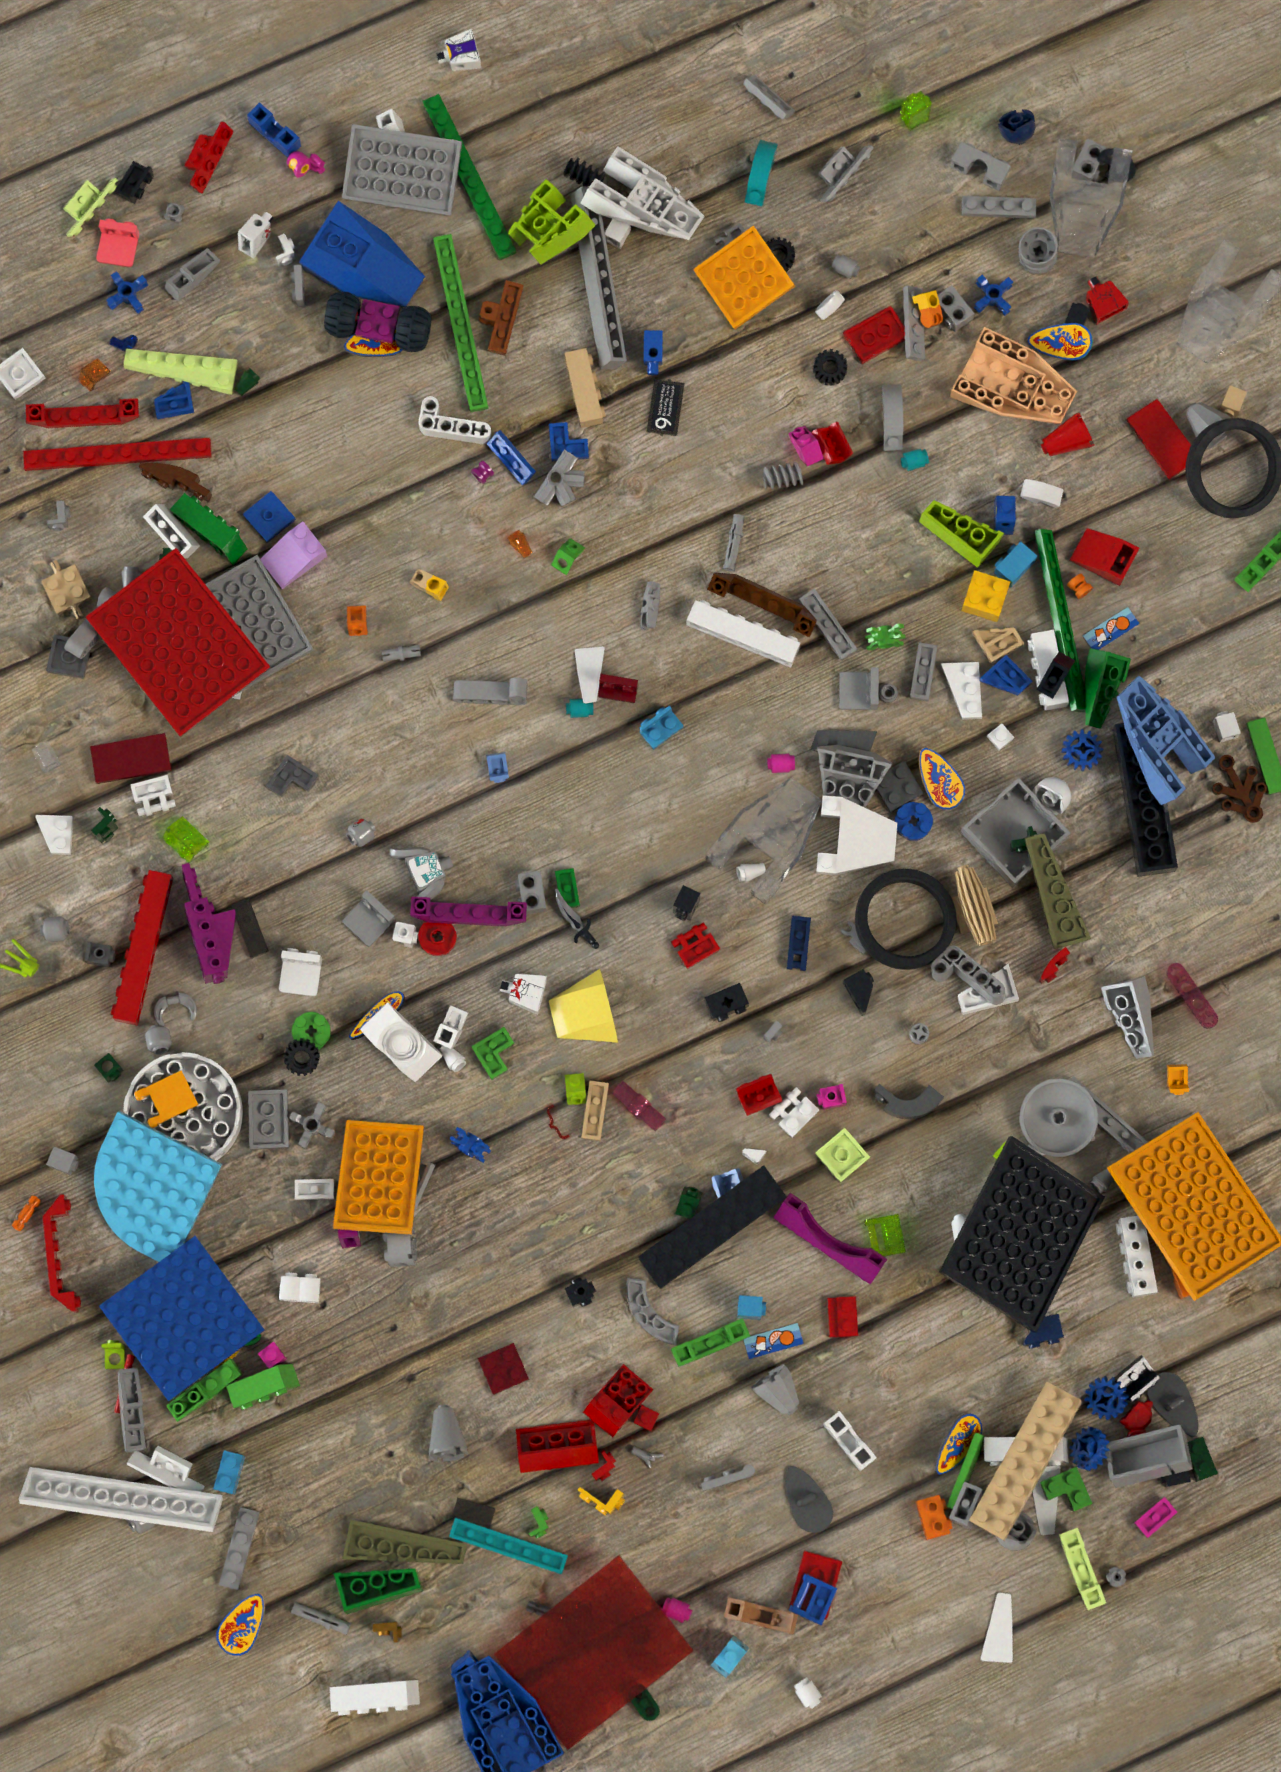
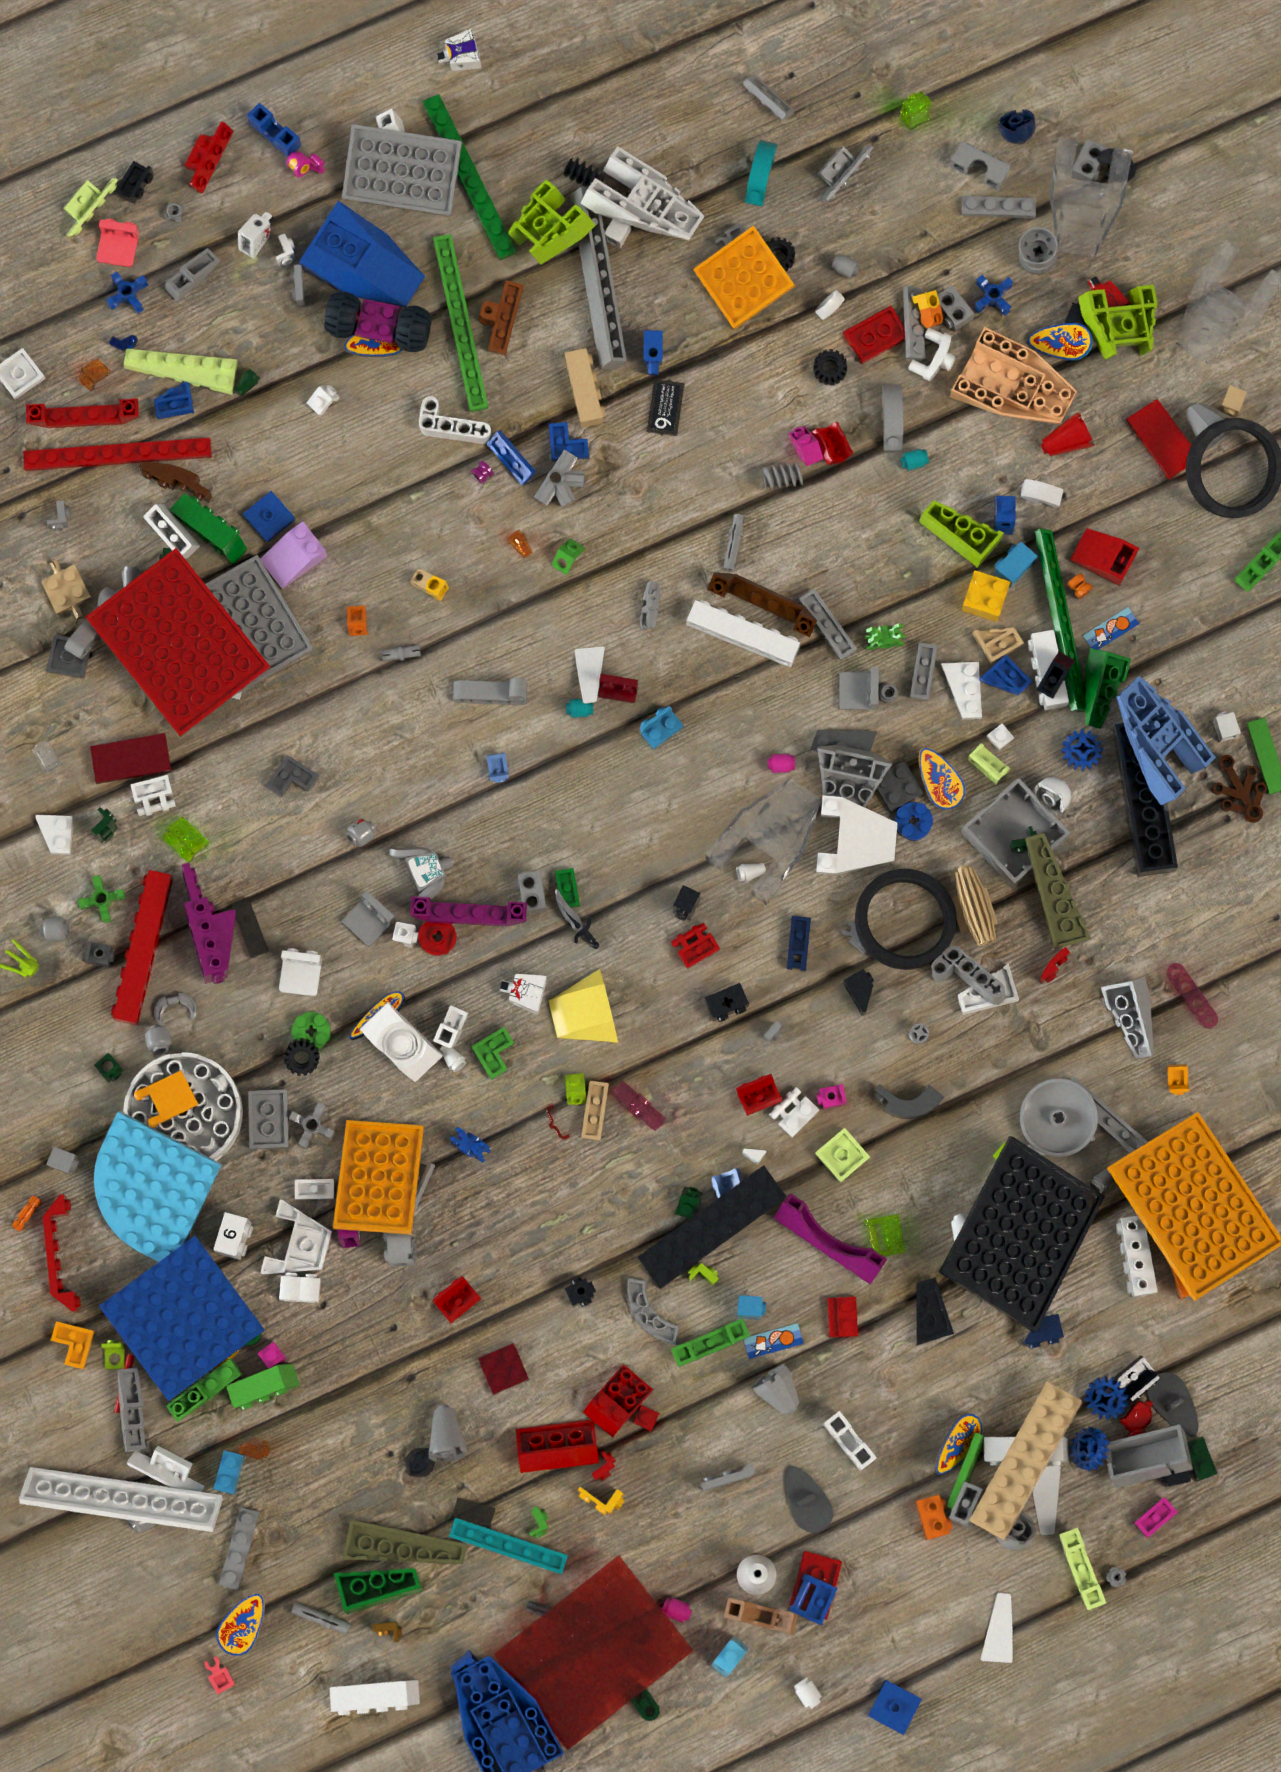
(78, 1341): none -> light orange plate
(110, 897): none -> bright green pin
(221, 1678): none -> coral plate
(233, 1236): none -> white brick
(251, 1450): none -> clear orange bracket
(306, 1247): none -> white wing
(322, 399): none -> white bracket
(418, 1463): none -> black hat
(456, 1299): none -> red bracket
(645, 1455): light grey bar -> none
(708, 1273): none -> lime bracket
(746, 1576): none -> white cone
(894, 1707): none -> blue plate
(931, 1313): none -> black wing
(941, 359): none -> white connector
(988, 764): none -> yellowish green hinge
(1069, 1484): bright green plate -> none
(1122, 324): none -> lime wedge

